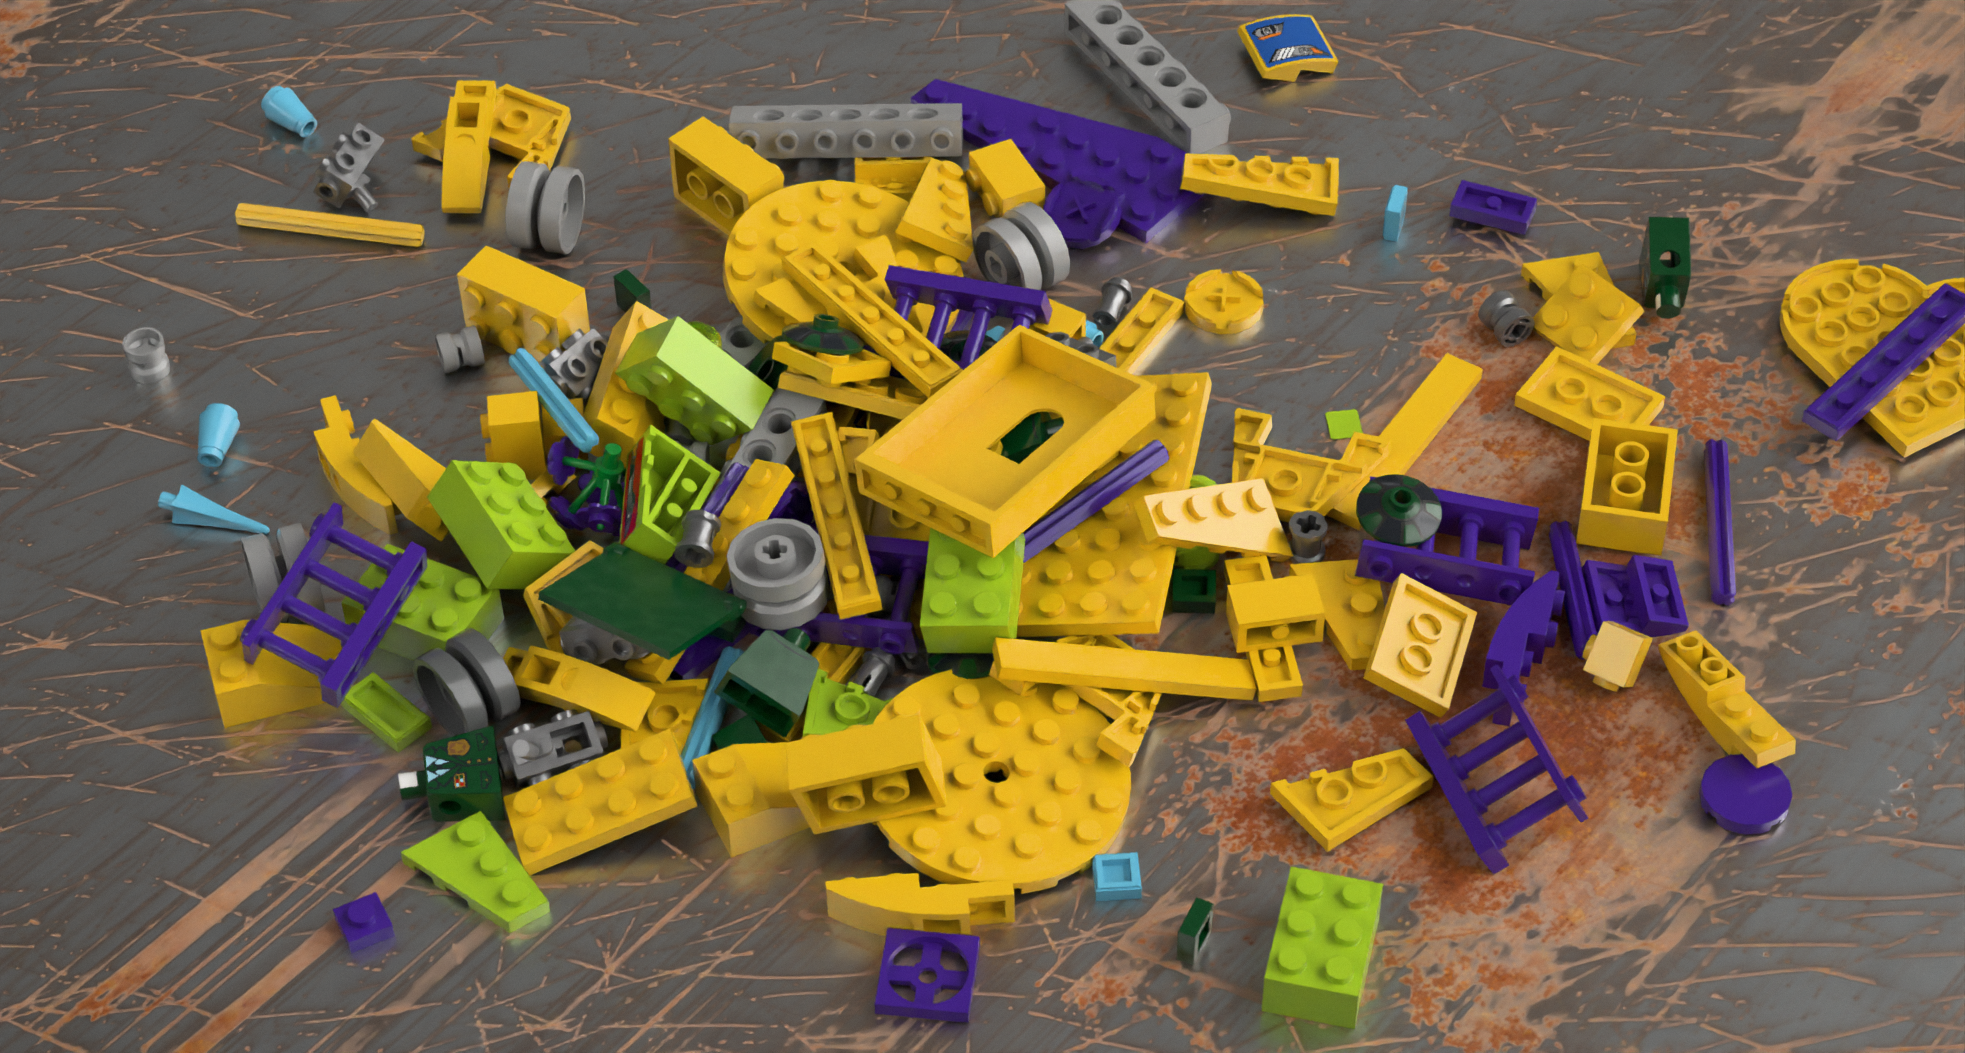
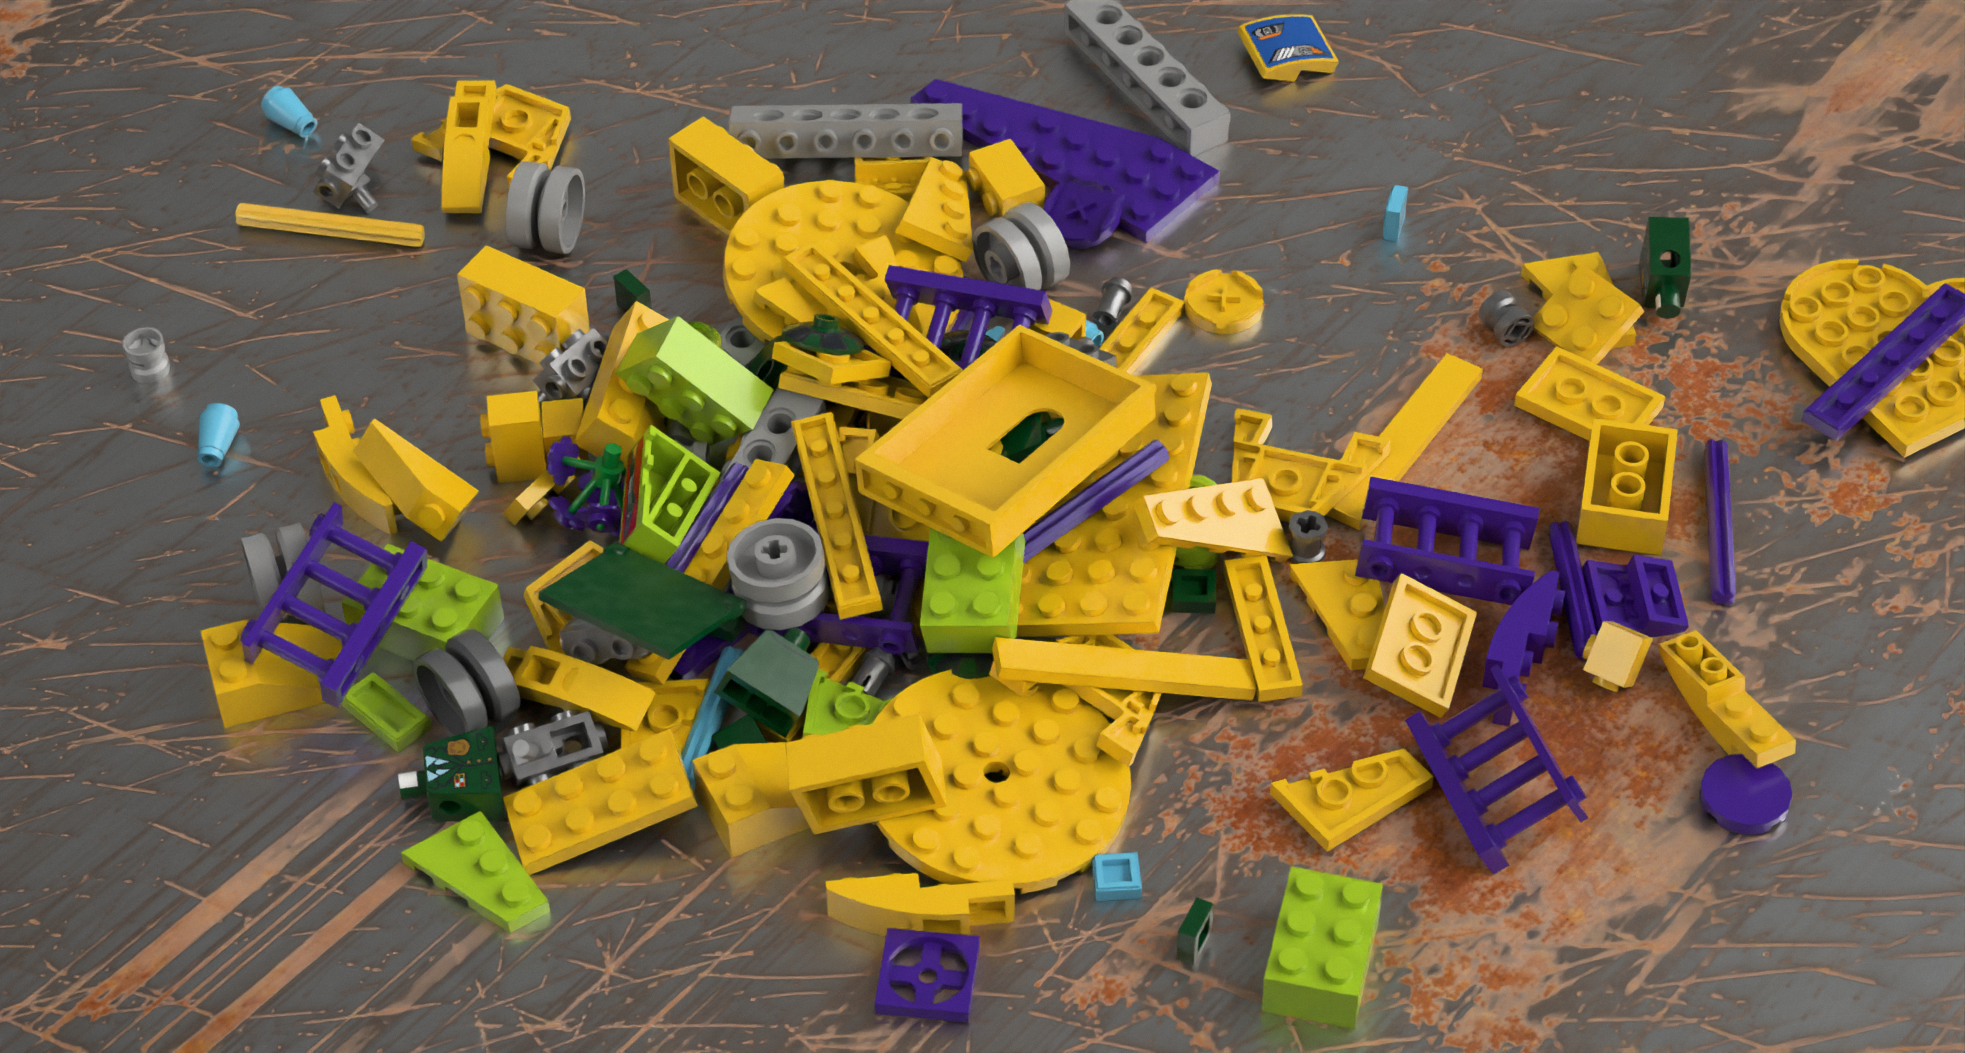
(195, 509): medium azure piece -> none
(363, 922): dark purple plate -> none
(468, 346): light grey wheel -> none
(499, 522): lime brick -> none
(554, 400): medium azure axle -> none
(696, 544): flat silver bush -> none
(1259, 180): yellow wing -> none
(1275, 613): yellow brick -> none
(1343, 423): lime sticker -> none
(1395, 522): dish -> none
(1493, 207): dark purple plate -> none

